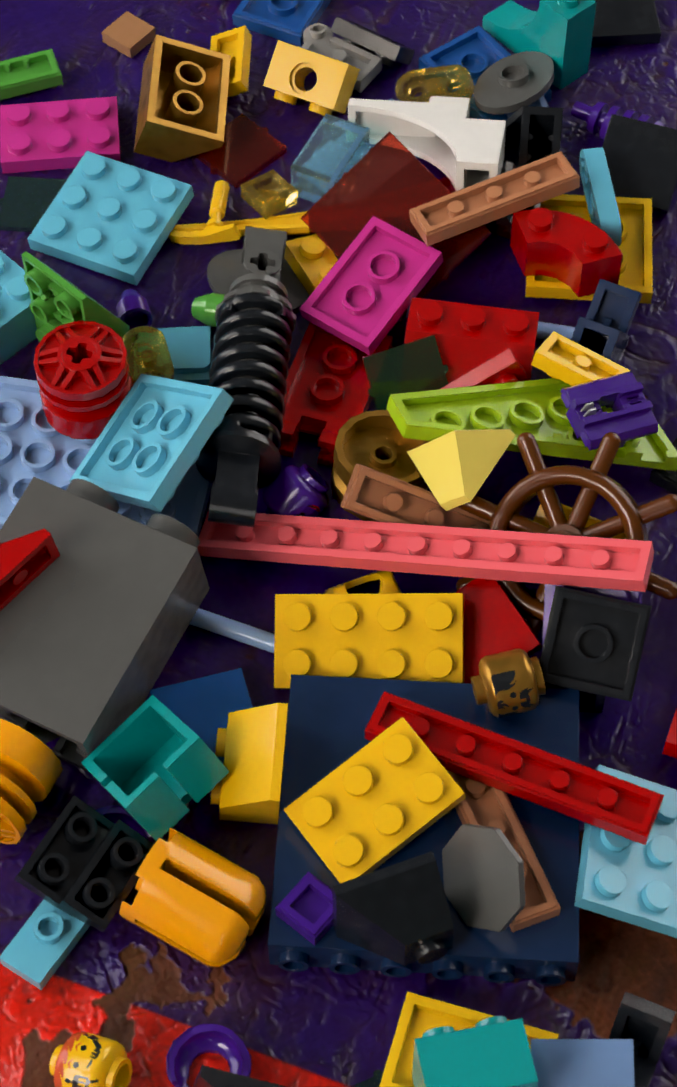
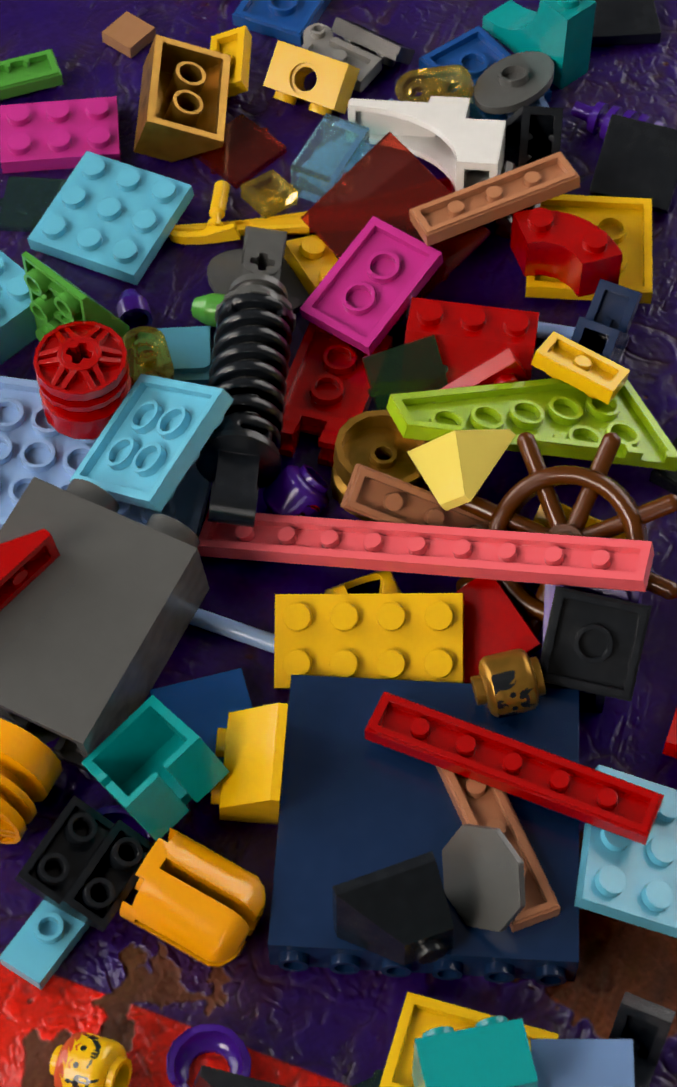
(308, 908): dark purple tile -> none
(375, 803): yellow plate -> none
(600, 192): medium azure beam -> none
(631, 412): dark purple piece -> none

